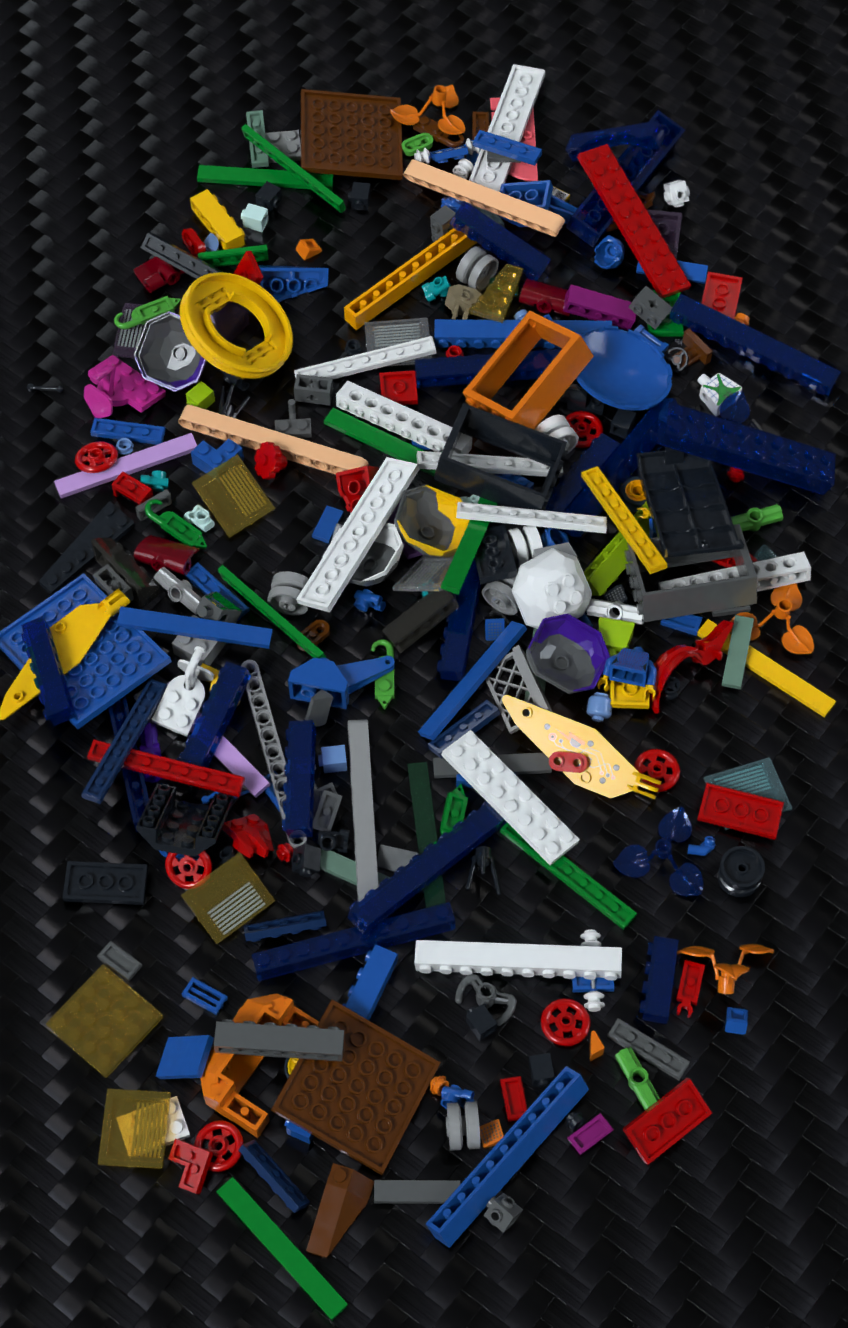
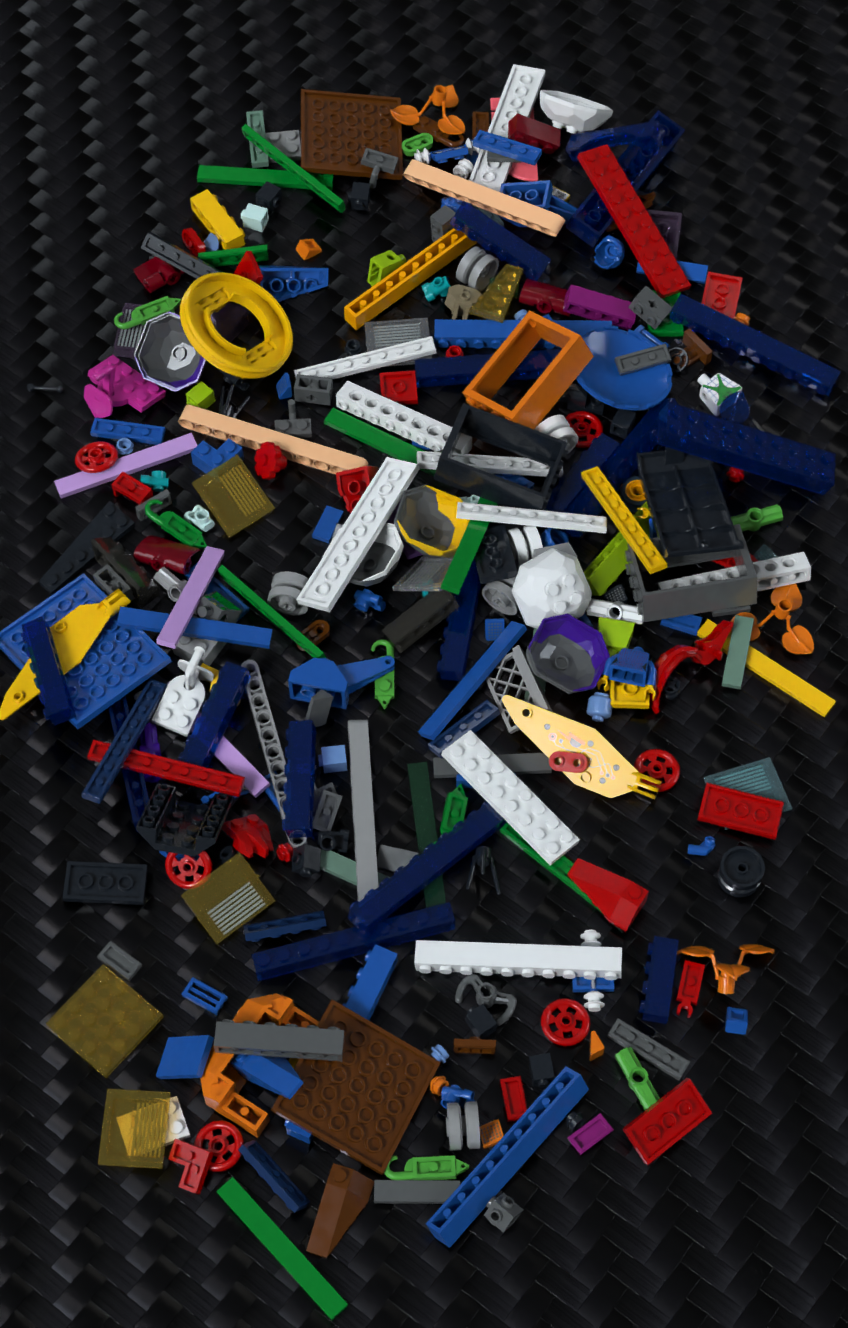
(190, 597): none -> lavender tile
(269, 1072): none -> blue wedge
(284, 387): none -> blue slope
(378, 161): none -> dark grey plate
(383, 265): none -> lime torso
(428, 1168): none -> bright green plate
(439, 1053): none -> medium blue plate
(475, 1045): none -> reddish brown plate
(534, 133): none -> dark red brick
(573, 111): none -> white rock
(613, 895): none -> red wedge
(642, 359): none -> dark grey tile
(675, 827): clear blue plant -> none
(676, 193): white brick -> none

